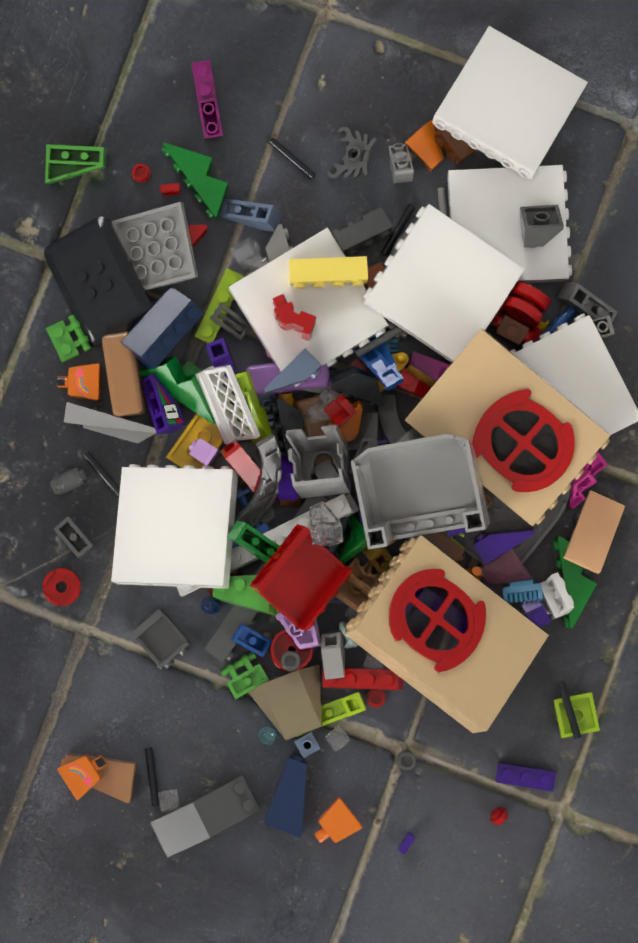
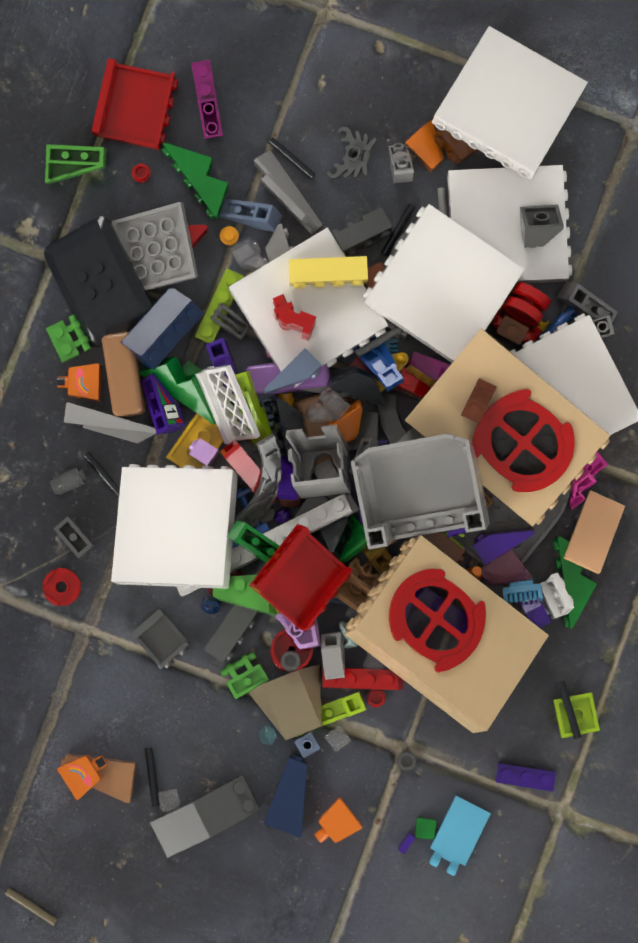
(31, 906): none -> dark tan bar
(134, 105): none -> red panel
(170, 189): red tile -> none
(229, 235): none -> light orange plate
(252, 640): blue slope -> none
(282, 515): none -> dark purple plate
(286, 192): none -> light grey wedge
(325, 526): clear slope -> none
(340, 410): red panel -> none
(425, 828): none -> green tile
(458, 834): none -> medium azure tile
(478, 401): none -> copper slope
(499, 815): red plate -> none

